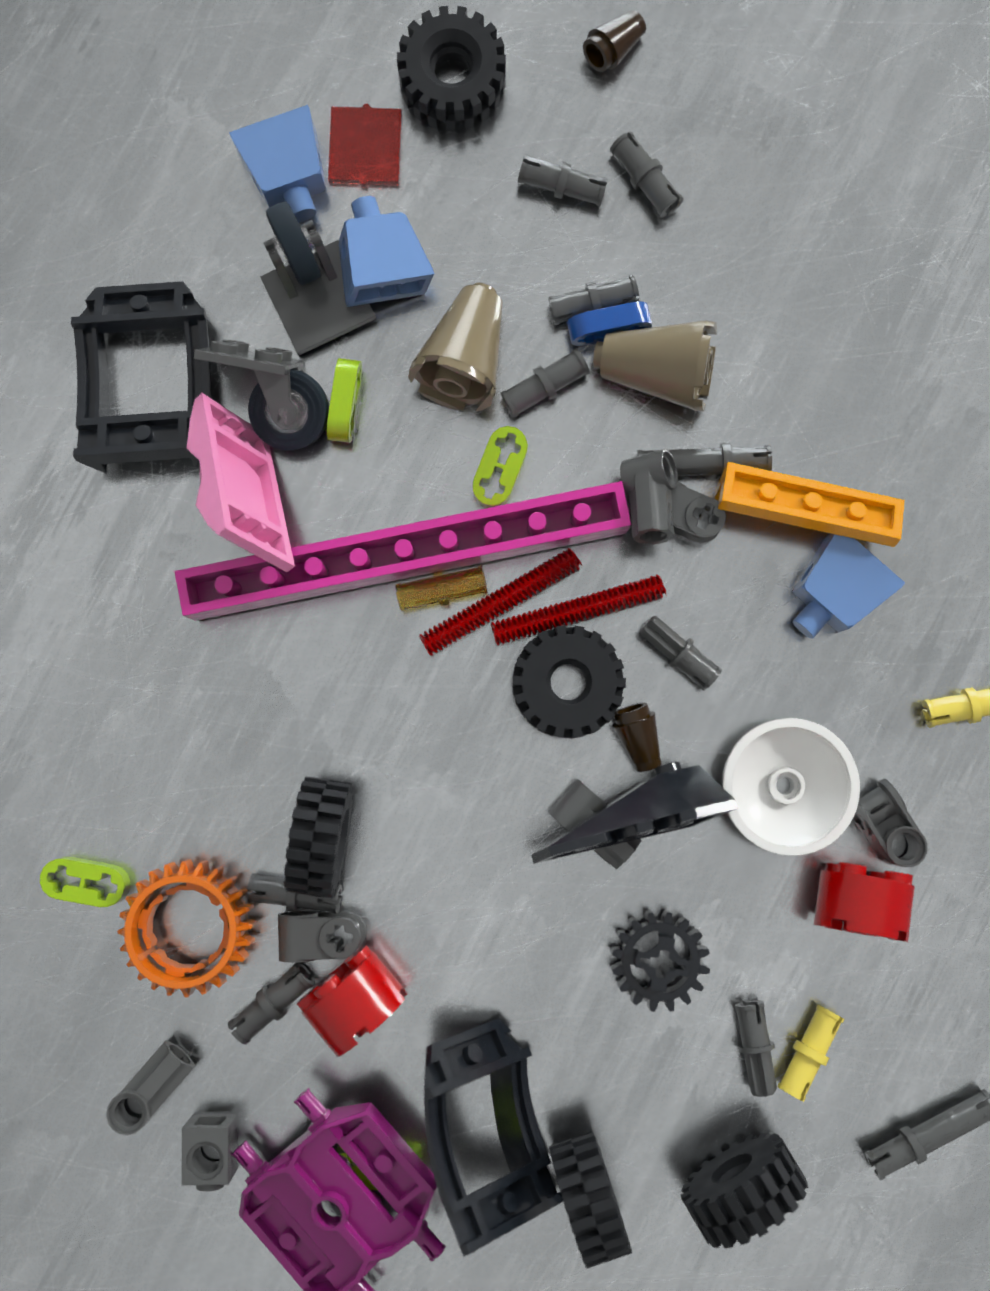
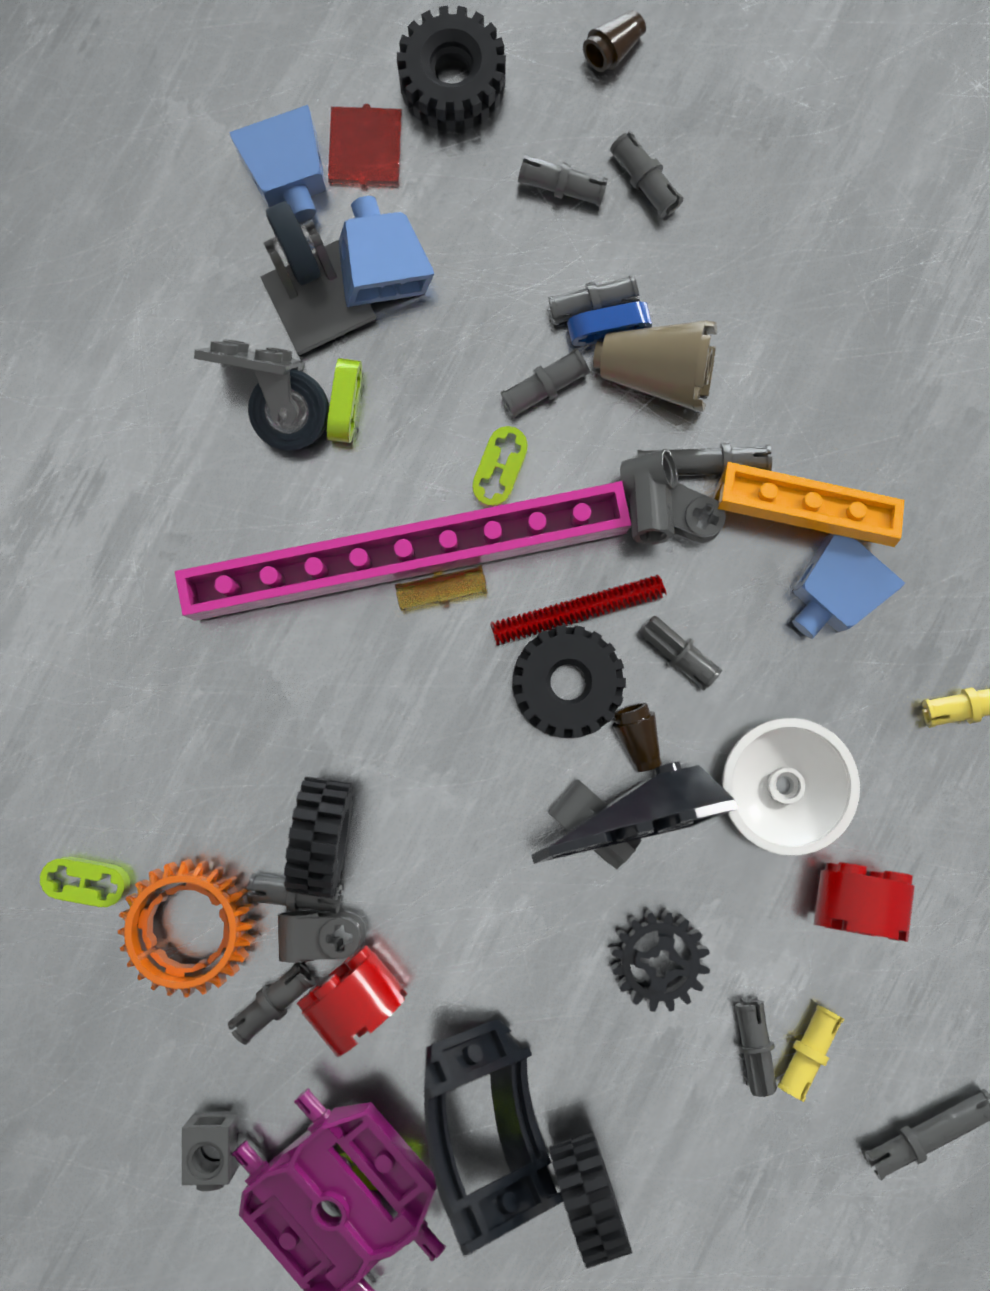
(135, 436): black wedge -> none
(150, 1087): dark grey piece -> none
(238, 483): bright pink slope -> none
(462, 352): dark tan cone -> none
(500, 600): red axle -> none
(744, 1190): black tyre -> none
(885, 816): dark grey piece -> none

